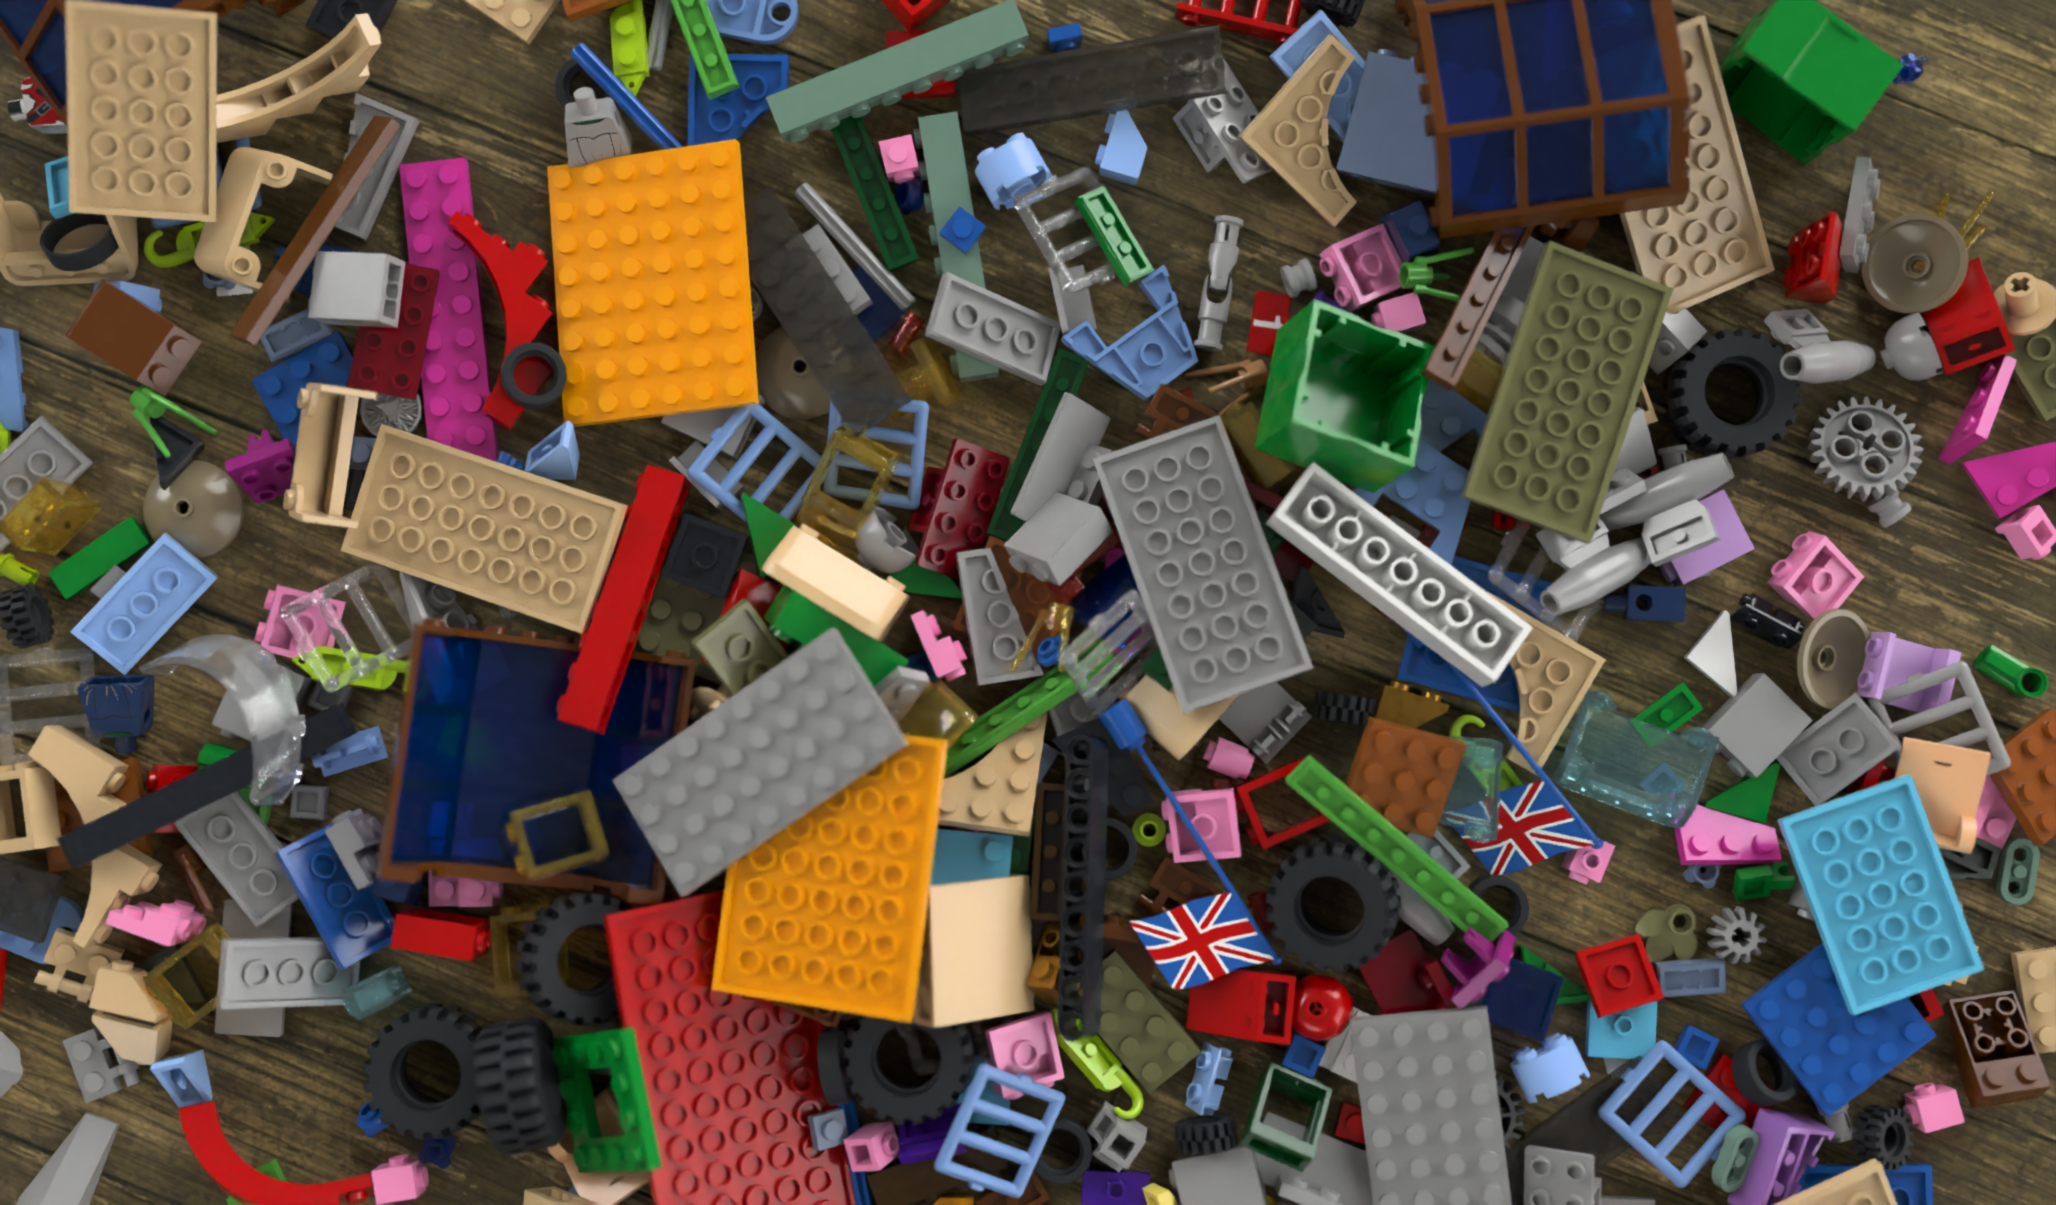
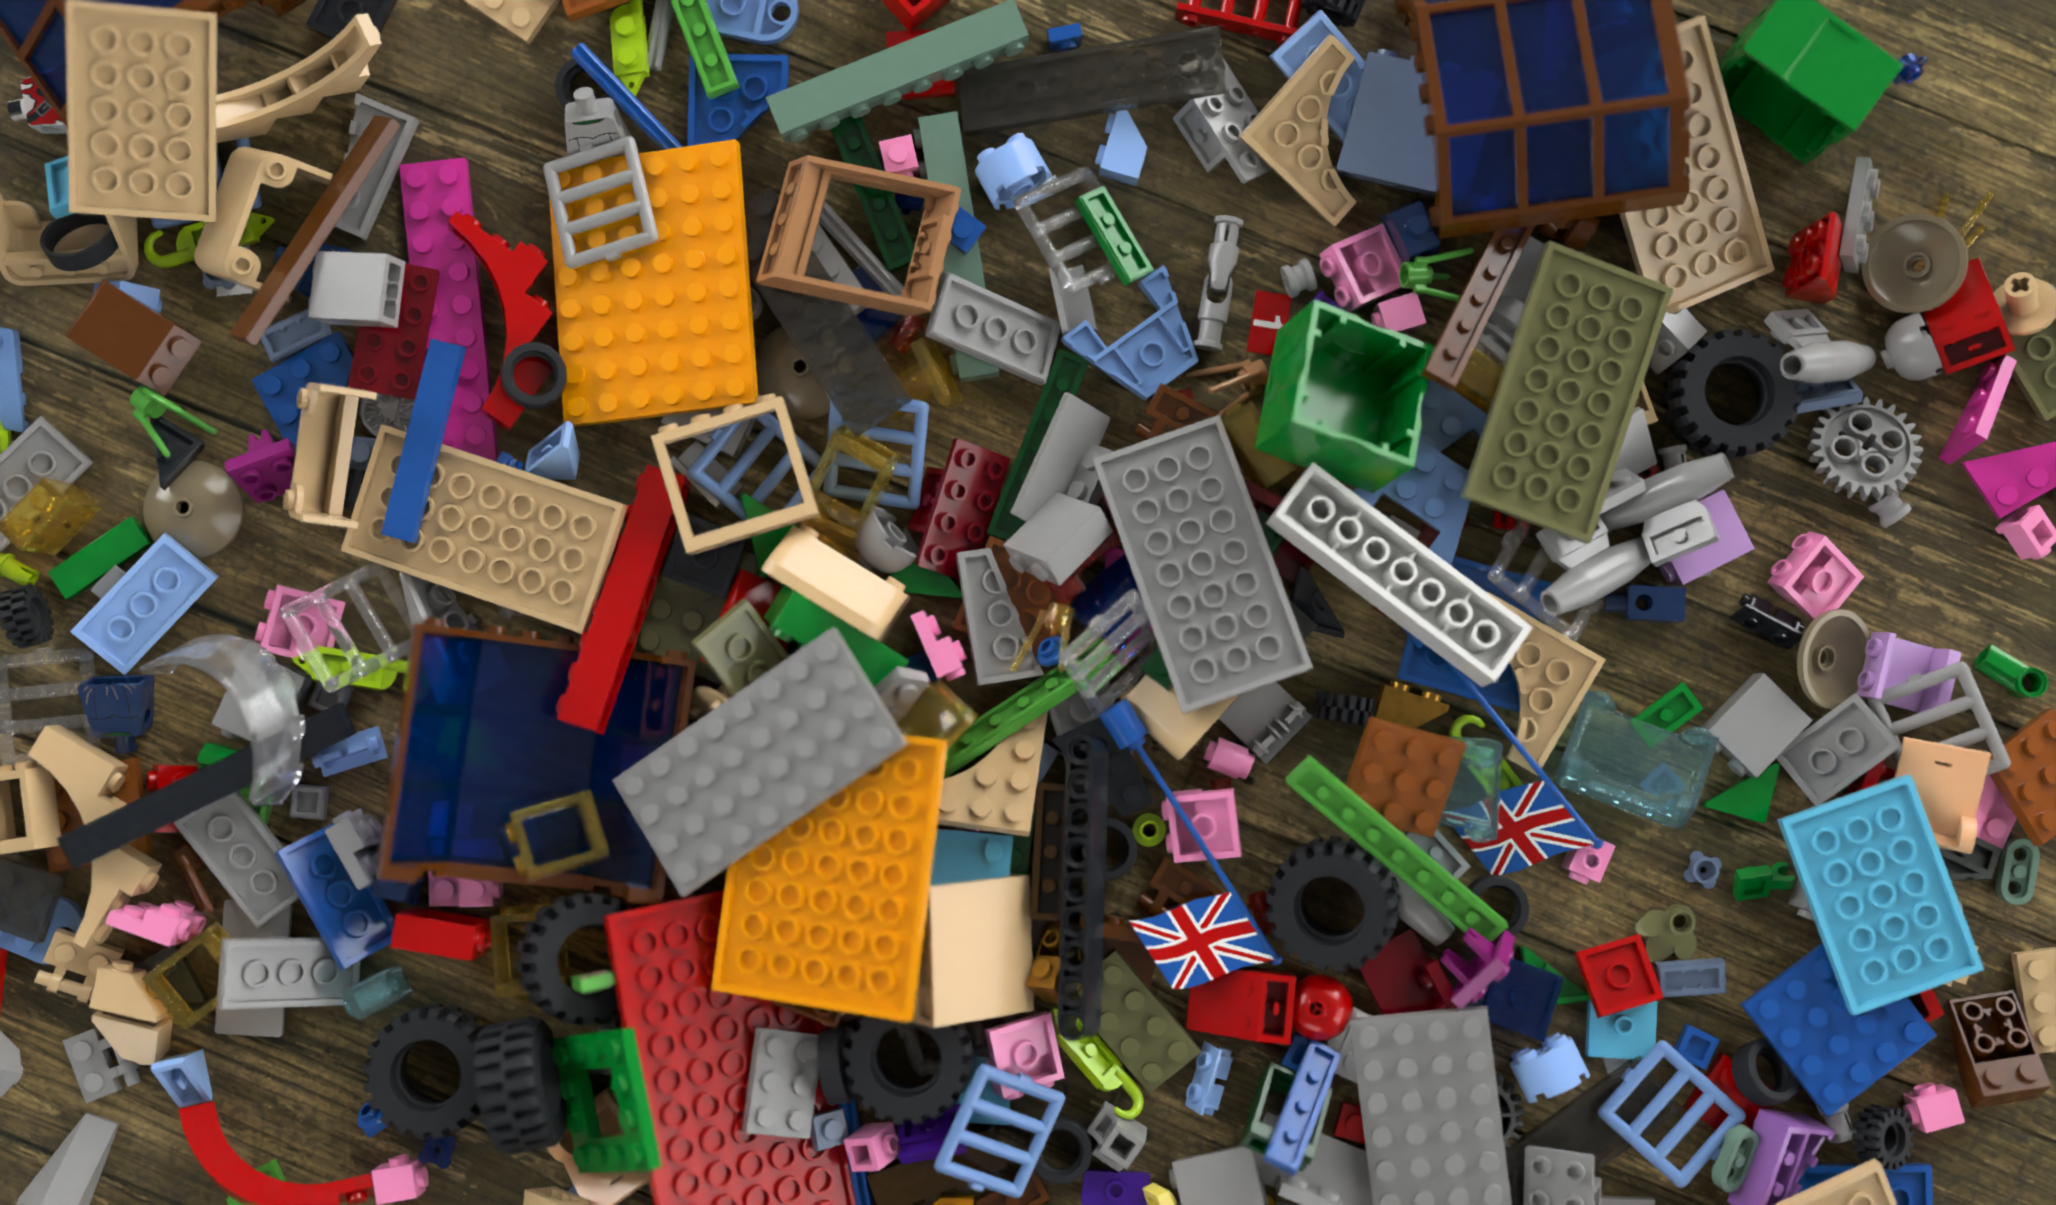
(423, 440): none -> blue tile
(593, 981): none -> bright green tile
(642, 205): none -> light grey bar
(749, 528): none -> tan window
(781, 1084): none -> light grey plate
(798, 220): none -> medium nougat window
(1205, 1134): black tyre -> none
(1255, 830): red window -> none
(1302, 1107): none -> tile
(1714, 654): white tile -> none
(1725, 839): wing -> none
(1747, 940): light grey gear -> none
(1827, 395): none -> sand blue plate

